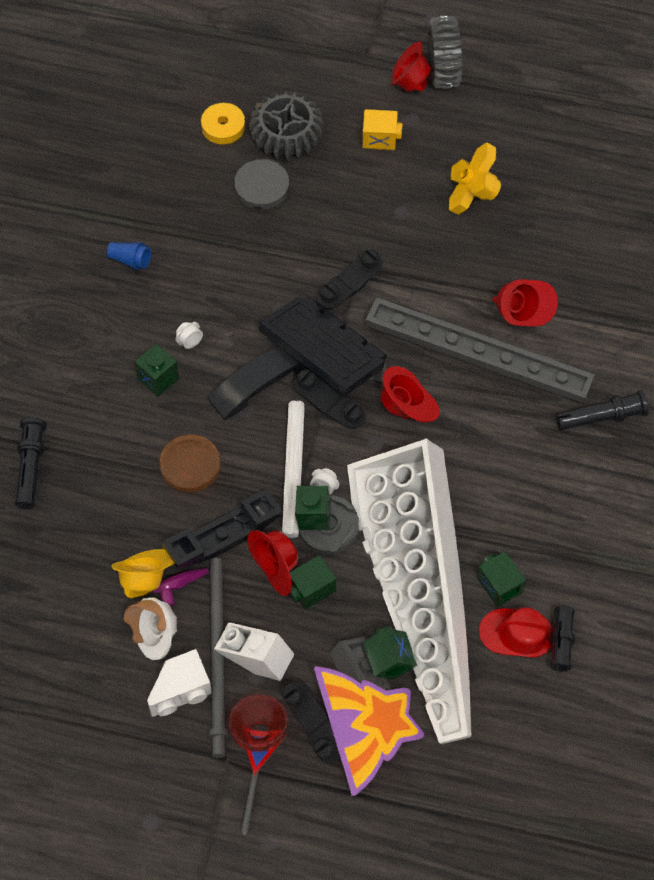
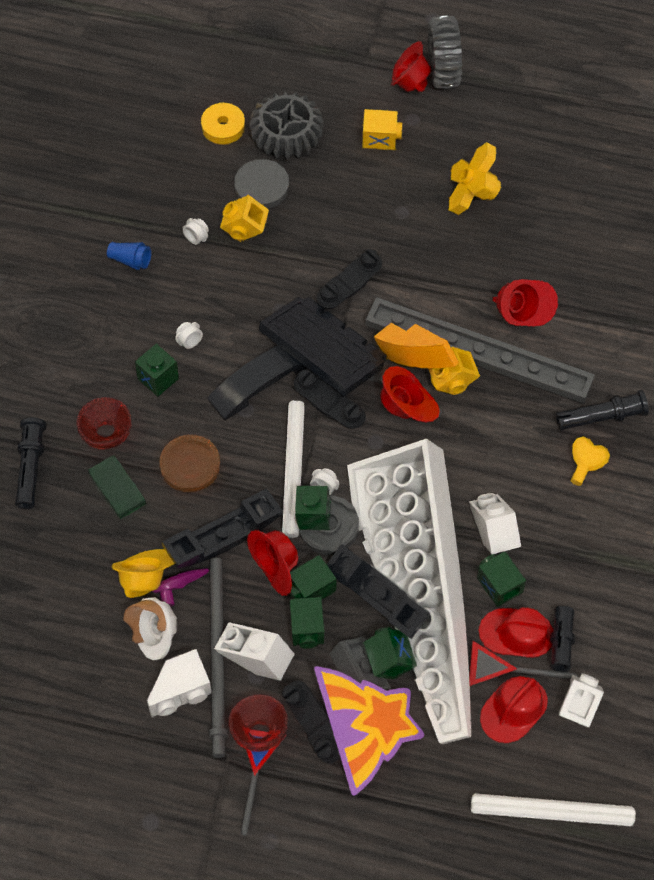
(103, 412): none -> clear red piece
(117, 487): none -> clear green tile
(196, 231): none -> white plate
(244, 218): none -> yellow brick
(307, 622): none -> dark green brick
(378, 591): none -> black slope
(415, 347): none -> light orange slope
(455, 379): none -> yellow brick
(487, 666): none -> piece
(495, 523): none -> white slope
(513, 709): none -> red piece
(553, 809): none -> white axle
(581, 699): none -> white bracket
(587, 458): none -> yellow rock

